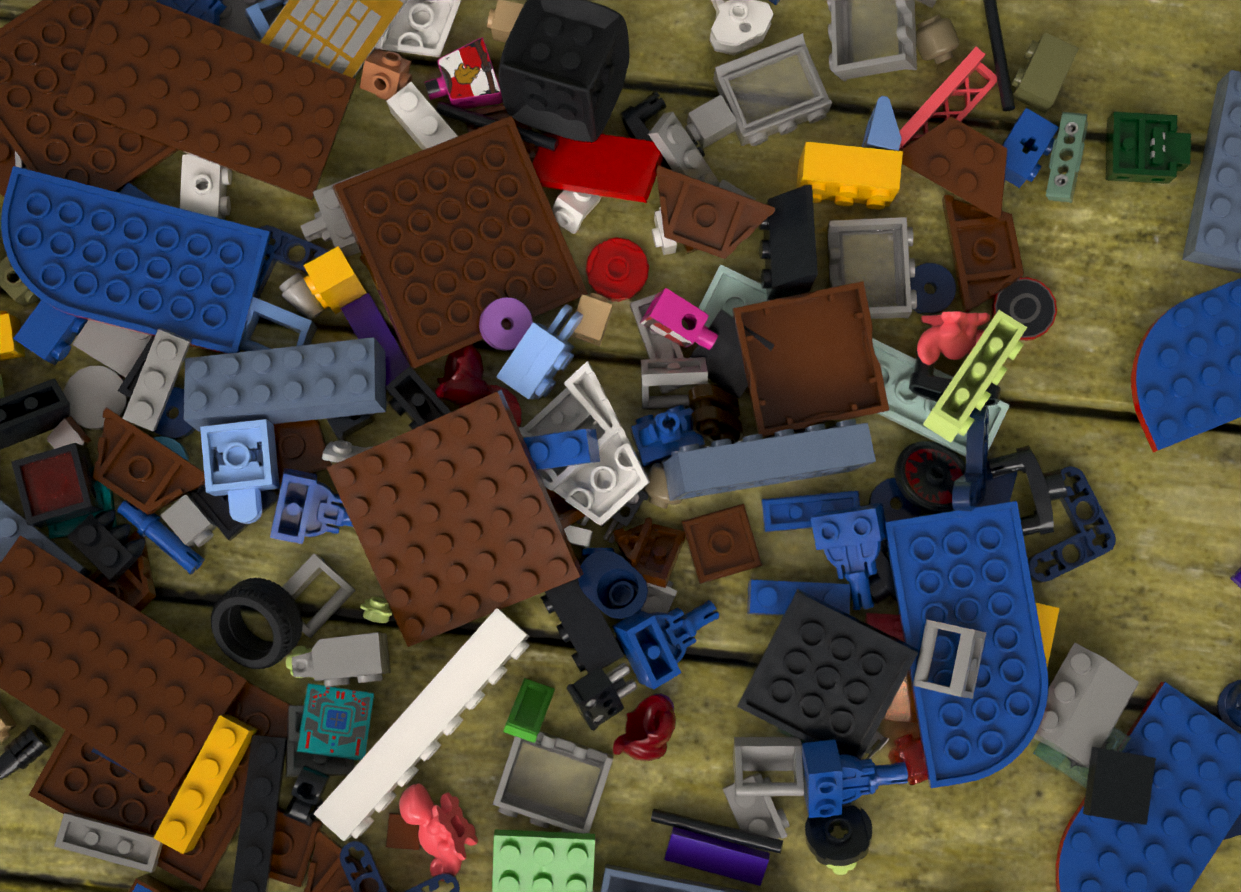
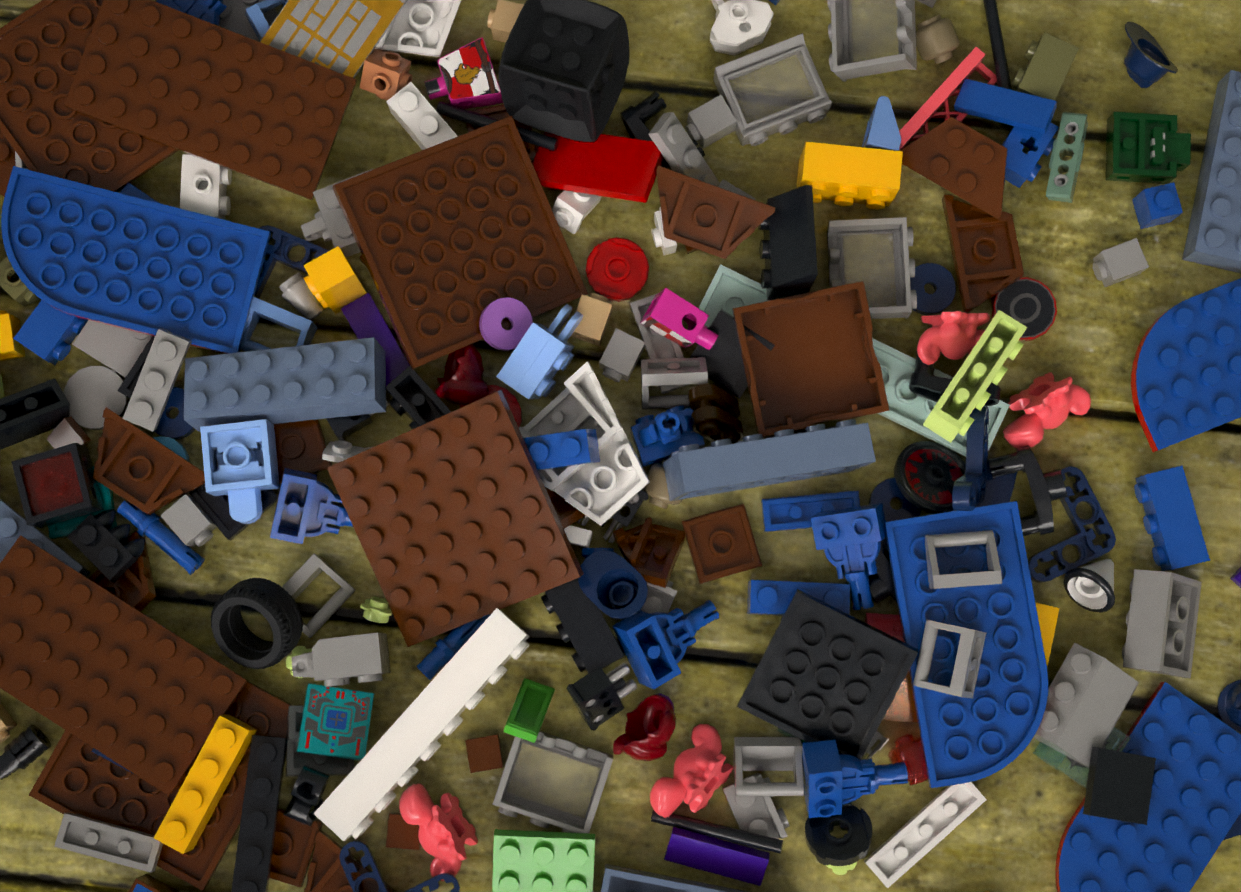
(448, 647): none -> blue pin
(484, 753): none -> reddish brown tile
(621, 356): none -> light grey brick
(695, 776): none -> coral animal
(924, 831): none -> white plate
(989, 577): none -> light grey tile
(1005, 106): none -> blue tile
(1045, 407): none -> coral animal
(1092, 586): none -> white hat
(1119, 263): none -> light grey brick
(1145, 57): none -> dark blue piece
(1157, 205): none -> blue brick
(1161, 623): none -> light grey slope
(1171, 519): none -> blue brick

